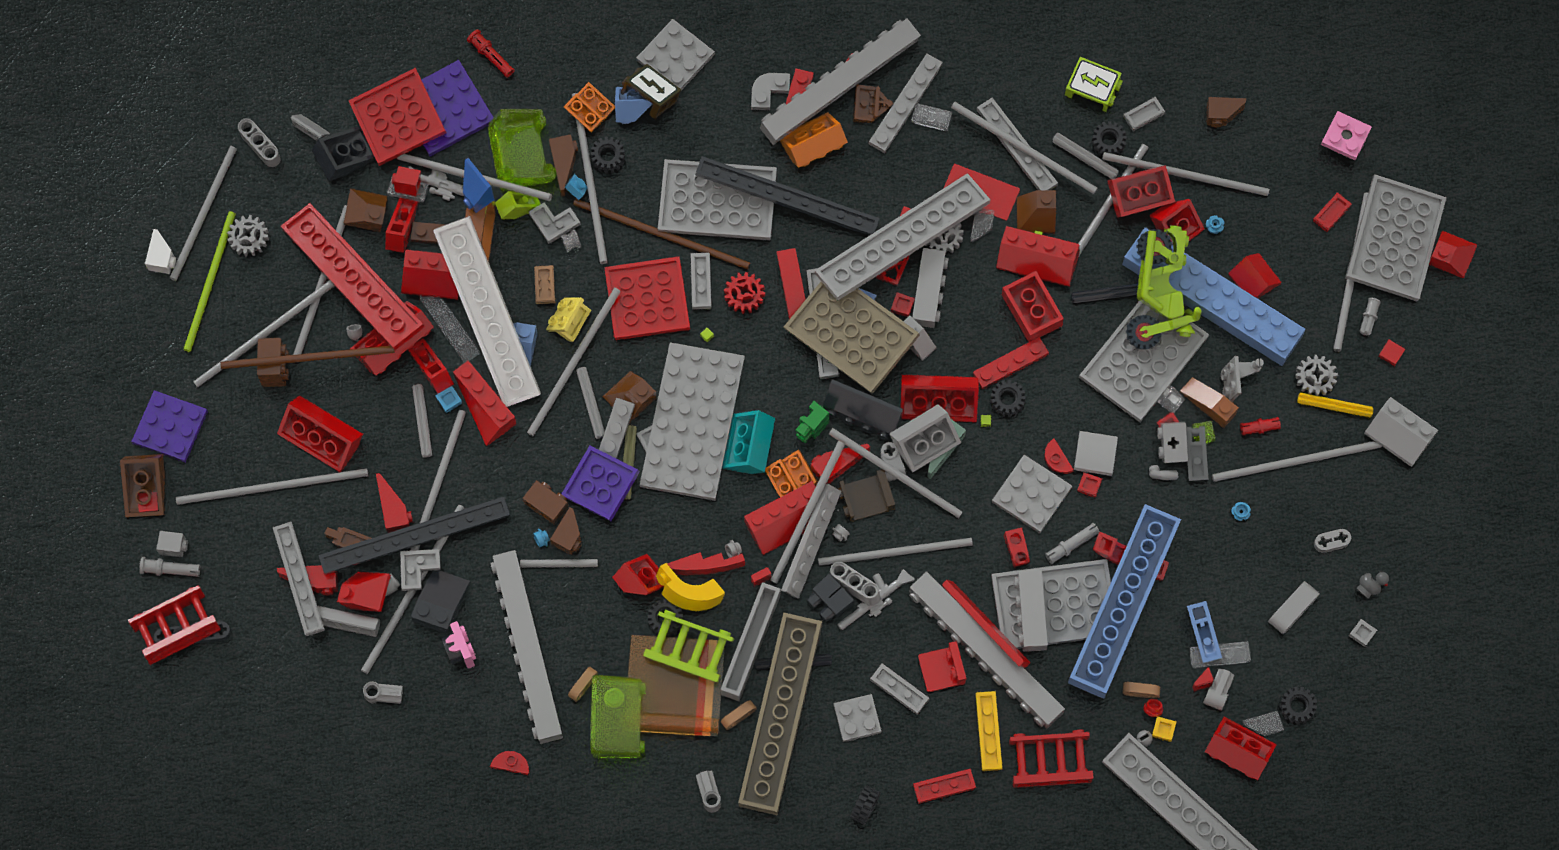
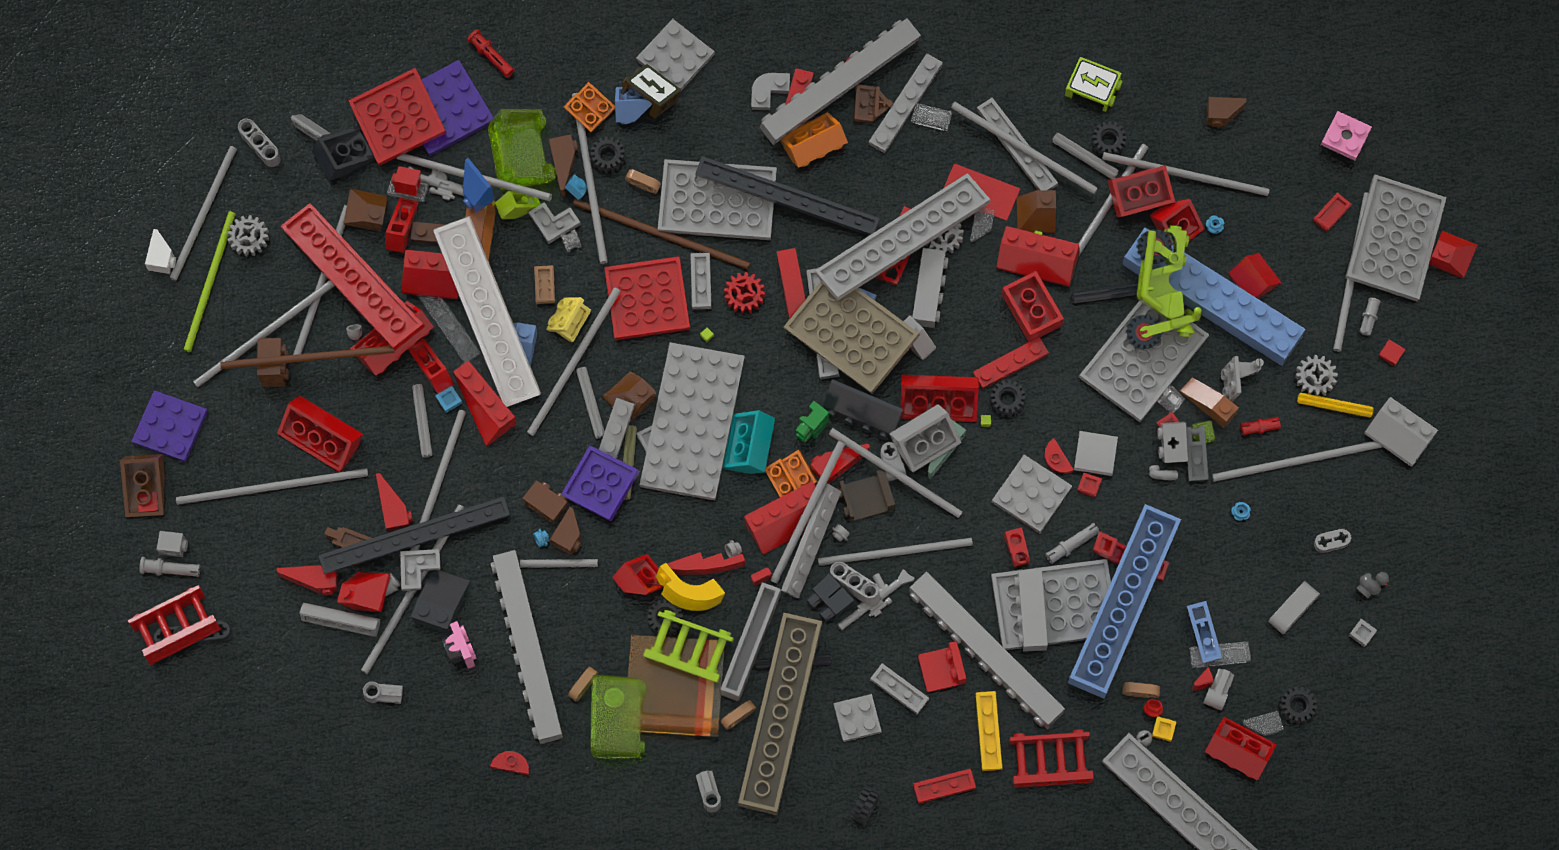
(298, 579): light grey tile -> none
(643, 181): none -> medium nougat beam
(902, 304): red plate -> none
(986, 624): red tile -> none
(1144, 114): light grey tile -> none

